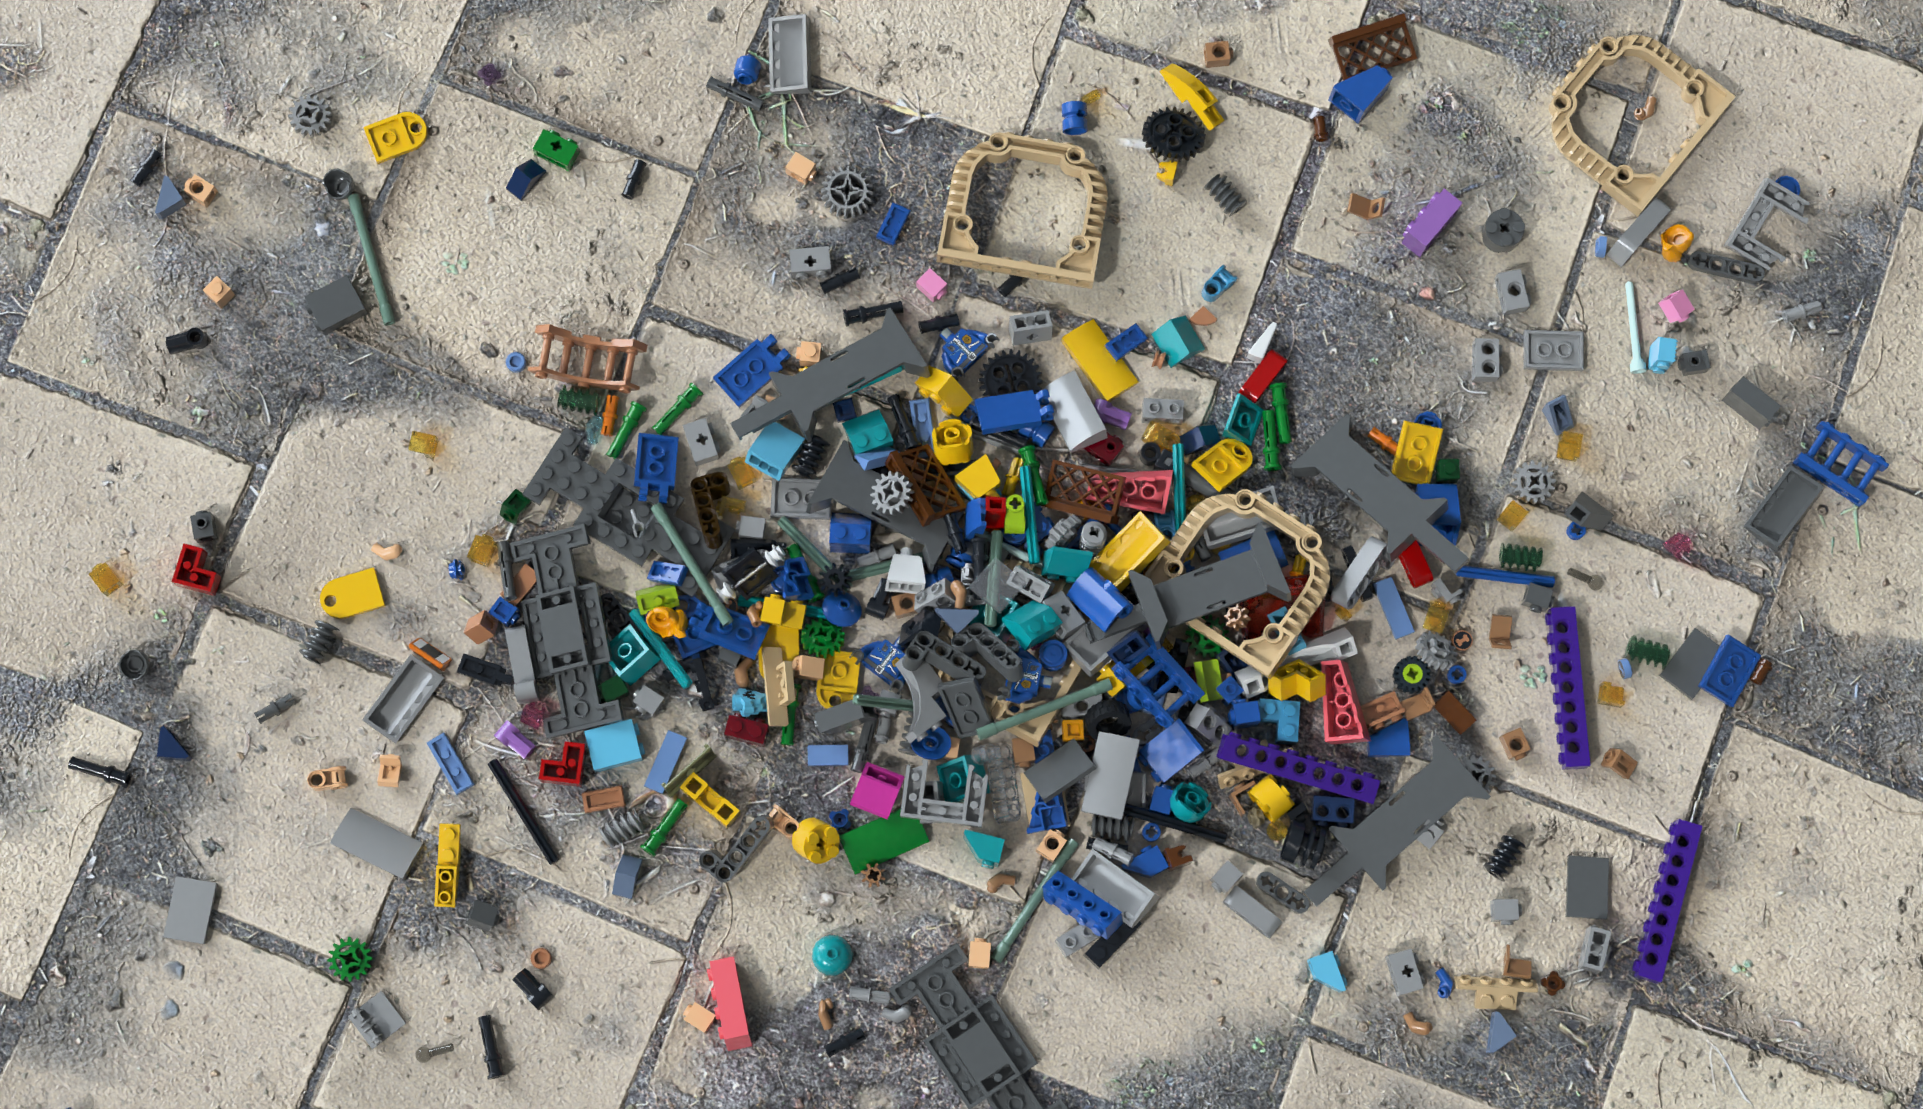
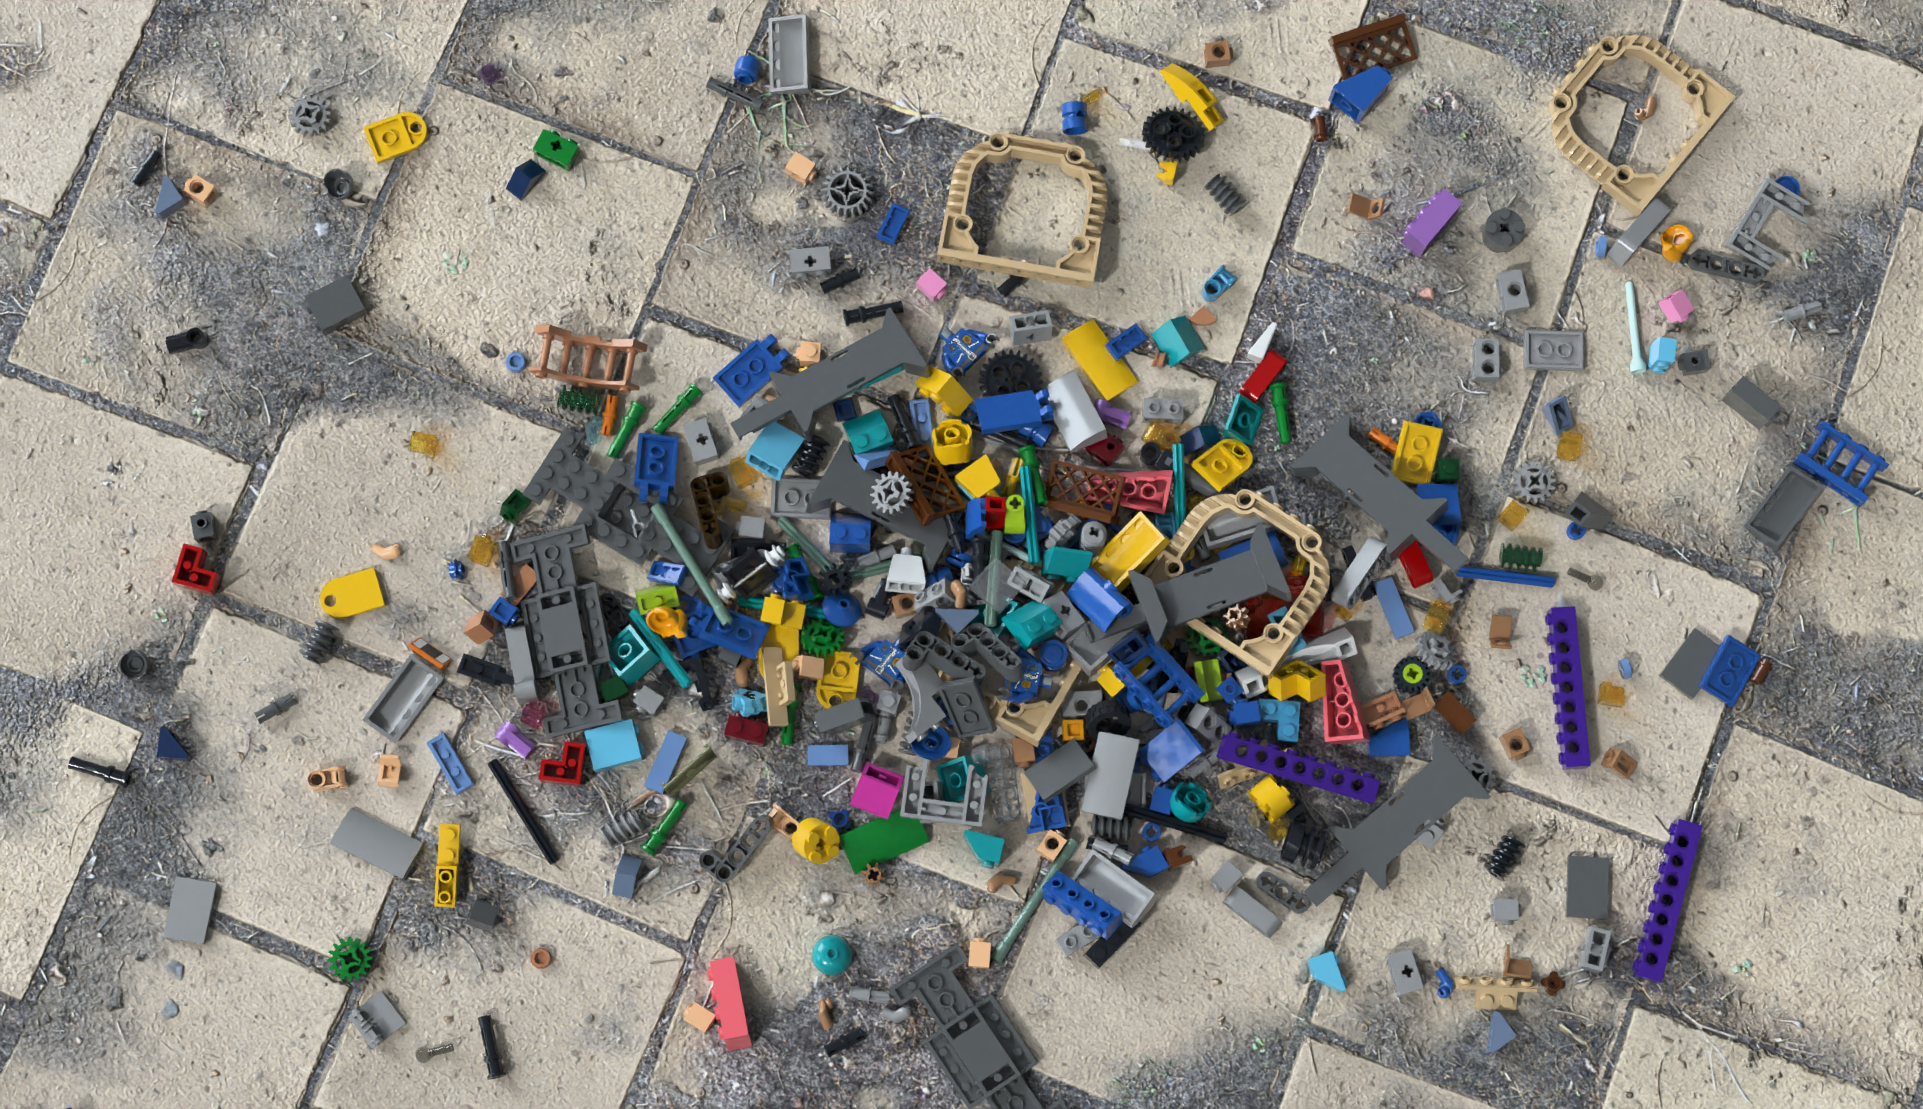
(105, 578): clear yellow brick -> none
(219, 292): light nougat brick -> none
(385, 307): sand green piece -> none
(534, 991): black piece -> none
(603, 799): nougat tile -> none
(633, 179): black pin -> none
(710, 800): yellow arch -> none
(754, 612): medium nougat arm -> none
(883, 702): sand green axle -> none
(938, 323): black pin -> none
(1093, 690): sand green piece -> none
(1242, 787): medium nougat bracket -> none
(1271, 449): green pin -> none
(1332, 805): dark blue brick -> none
(1417, 1026): medium nougat arm -> none
(1462, 640): tile -> none
(1537, 598): dark grey brick -> none
(1647, 651): clear green piece -> none
(1677, 544): clear pink tile -> none

